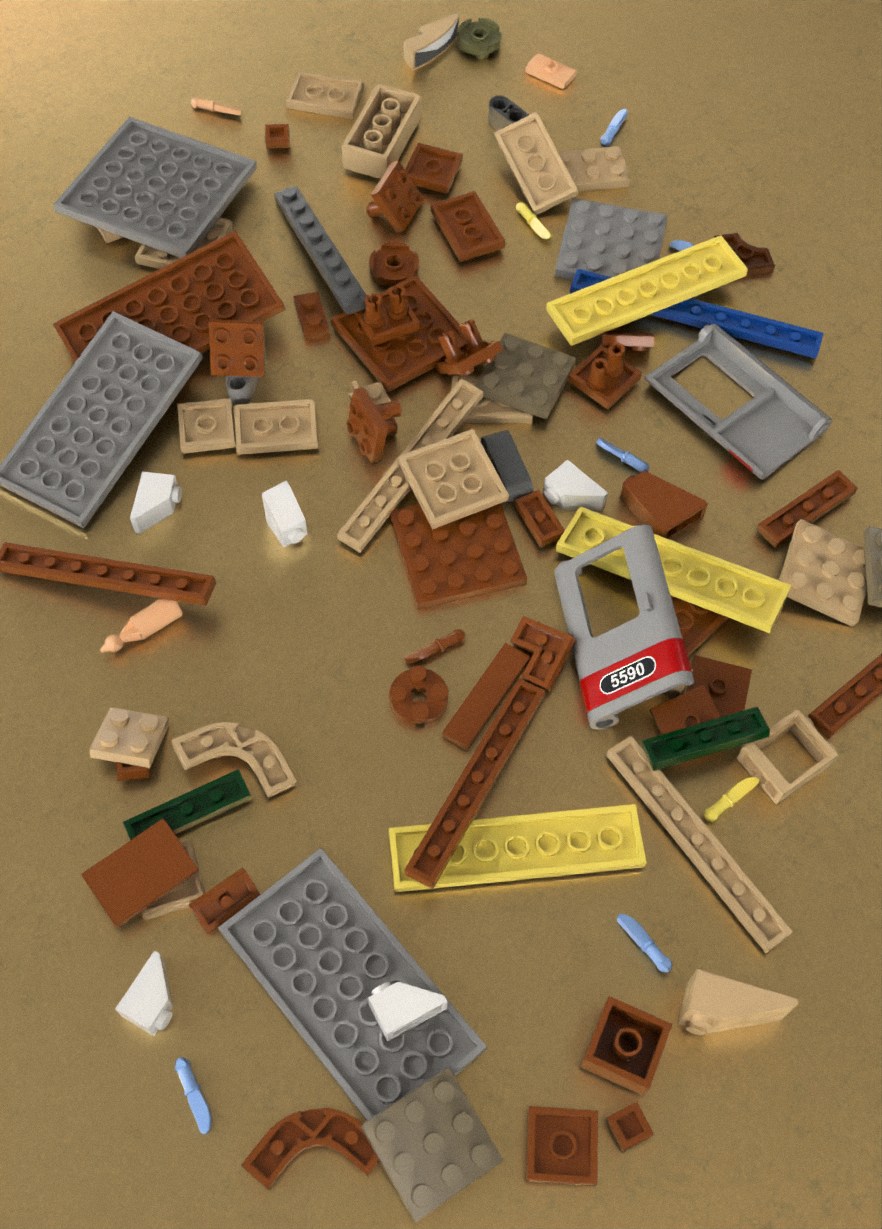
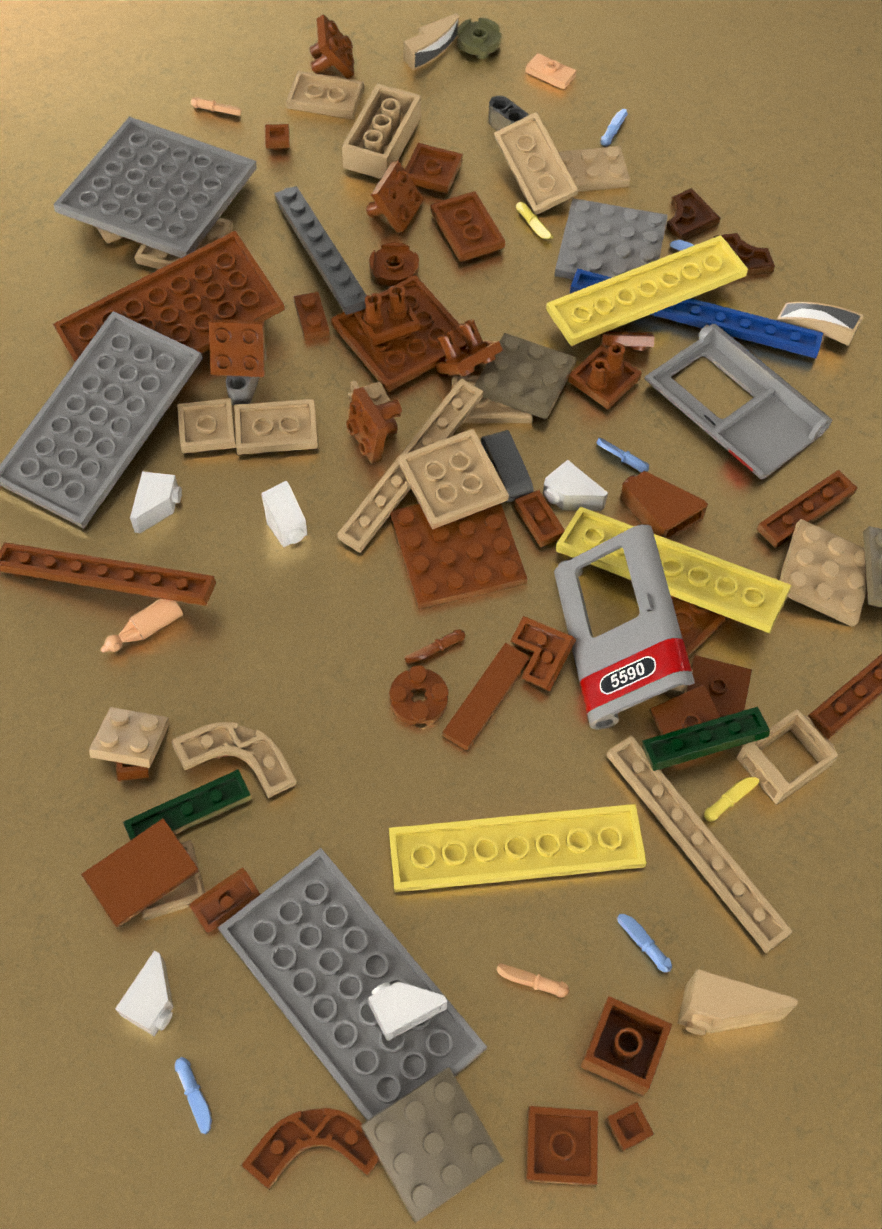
(332, 49): none -> dark orange plate
(474, 784): dark orange plate -> none
(530, 979): none -> light nougat piece
(691, 215): none -> reddish brown tile
(830, 320): none -> slope

